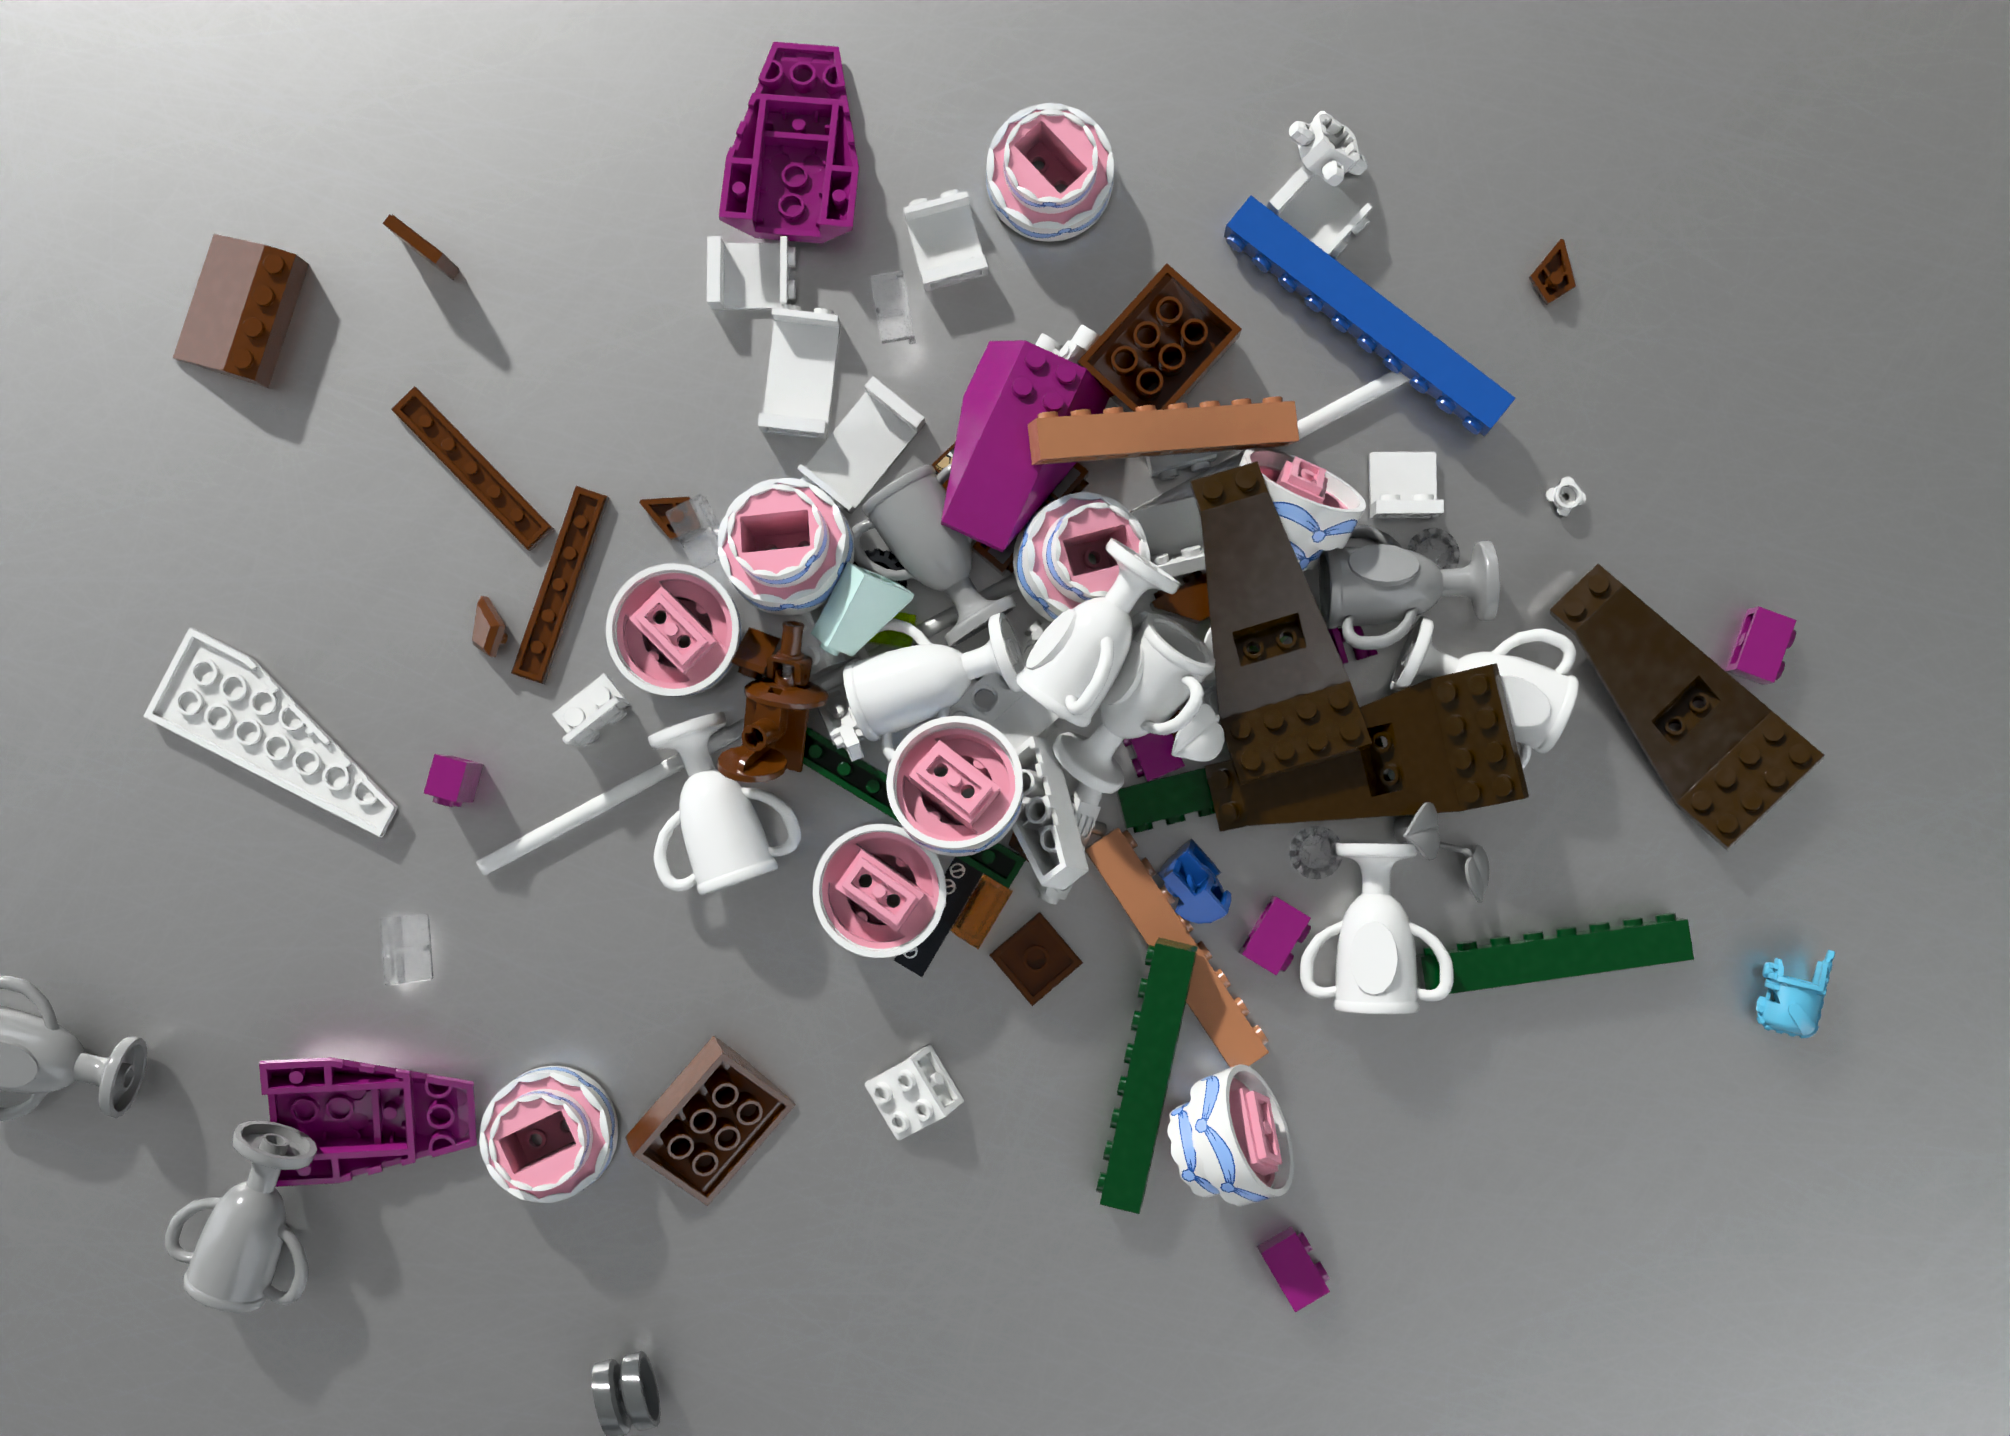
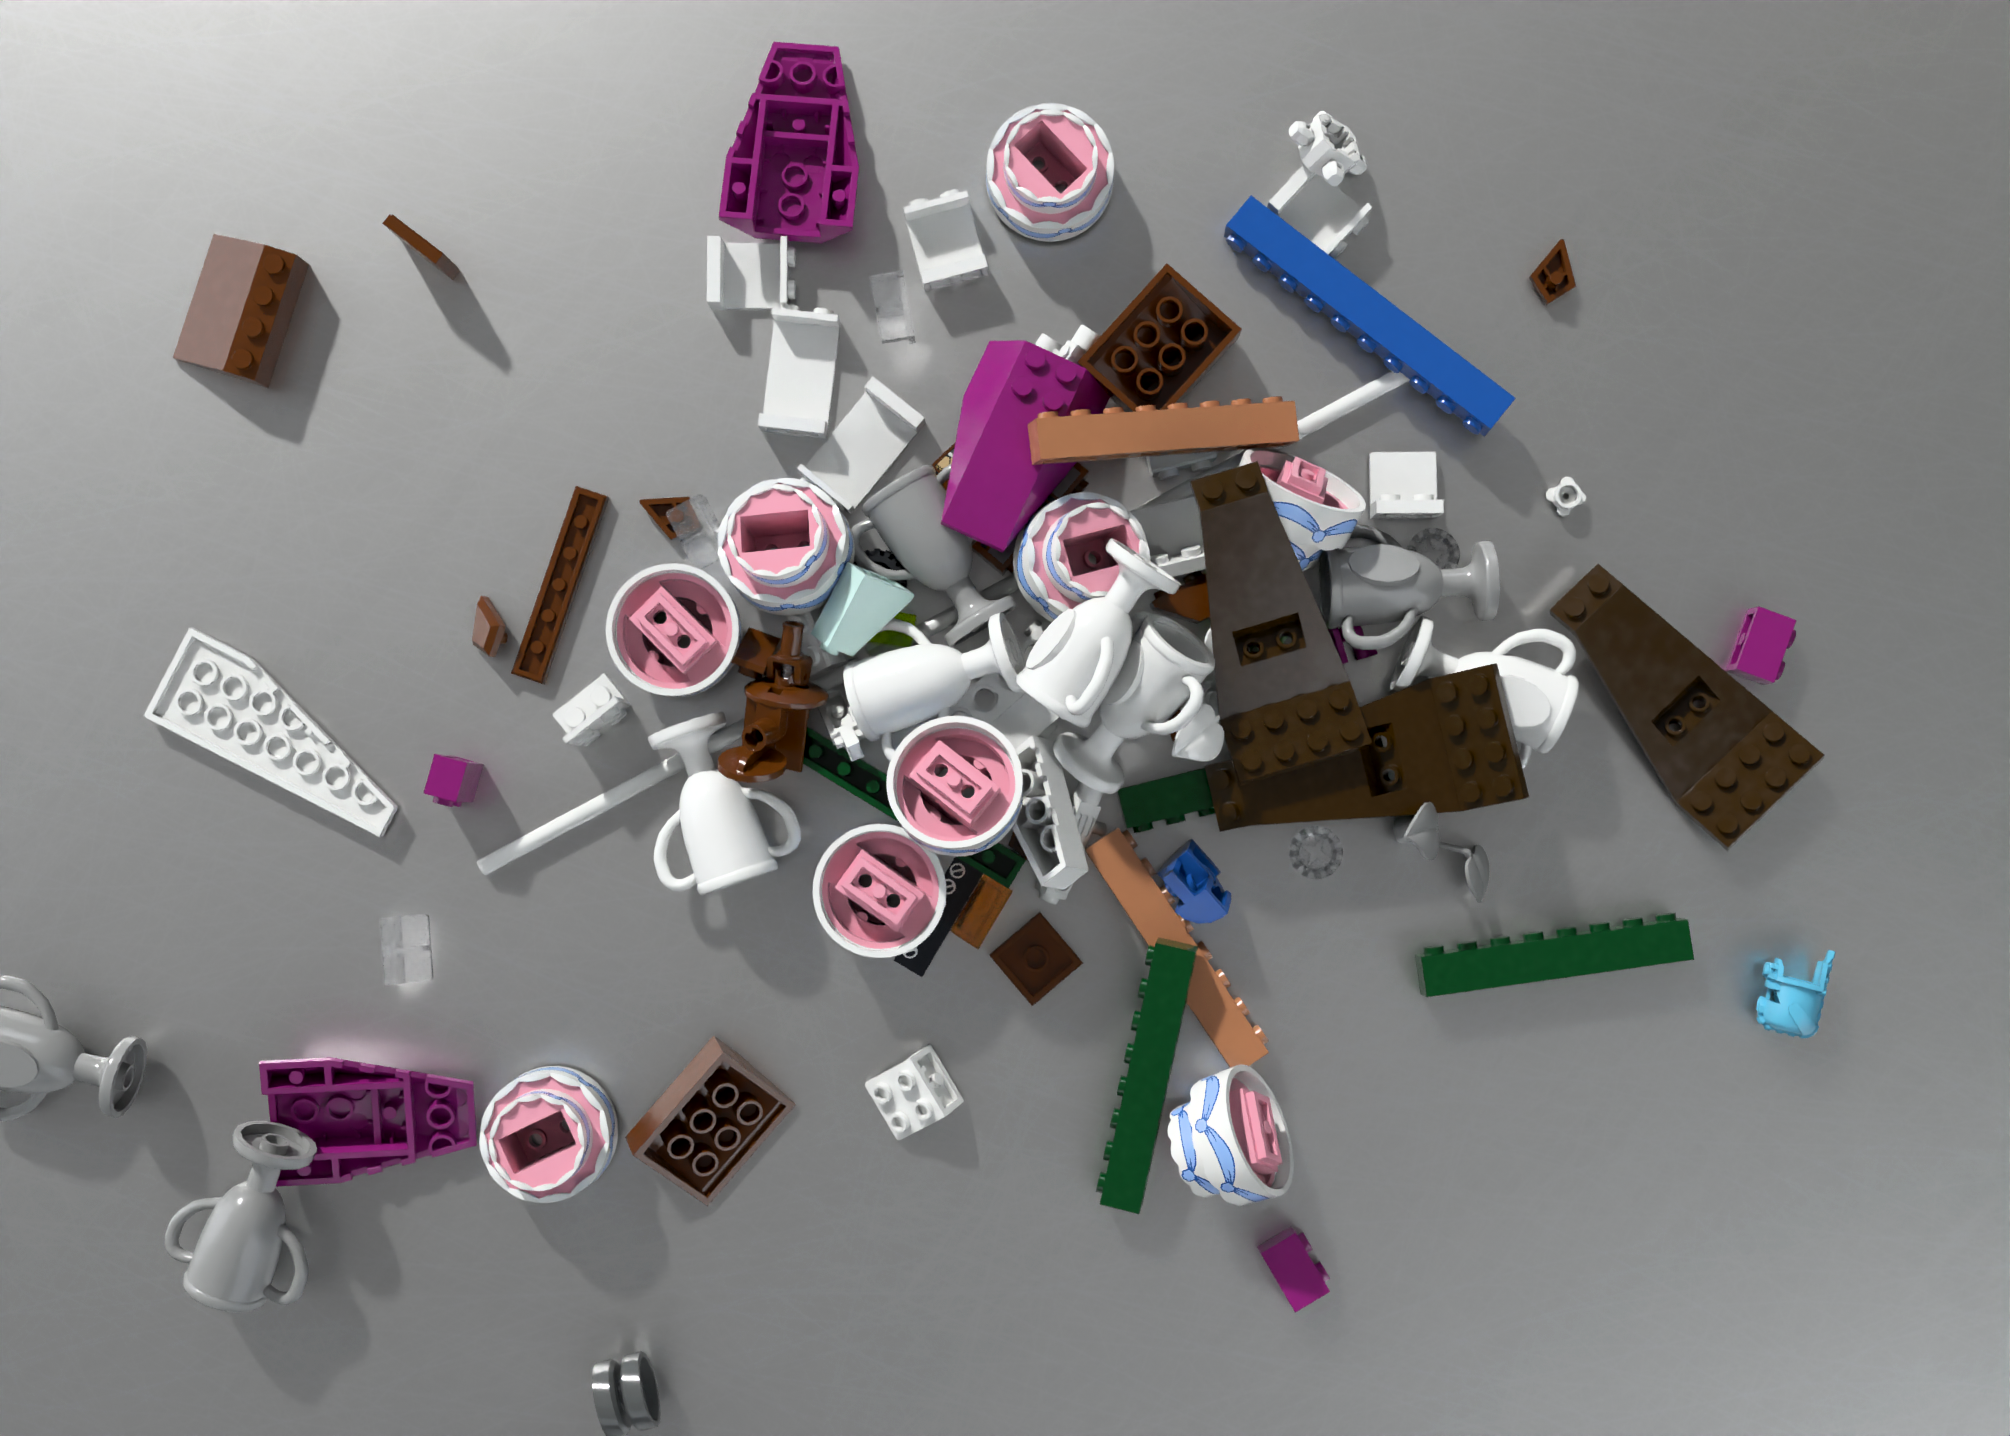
(472, 468): reddish brown tile -> none
(1153, 755): magenta brick -> none
(1276, 935): magenta brick -> none
(1376, 943): white piece -> none

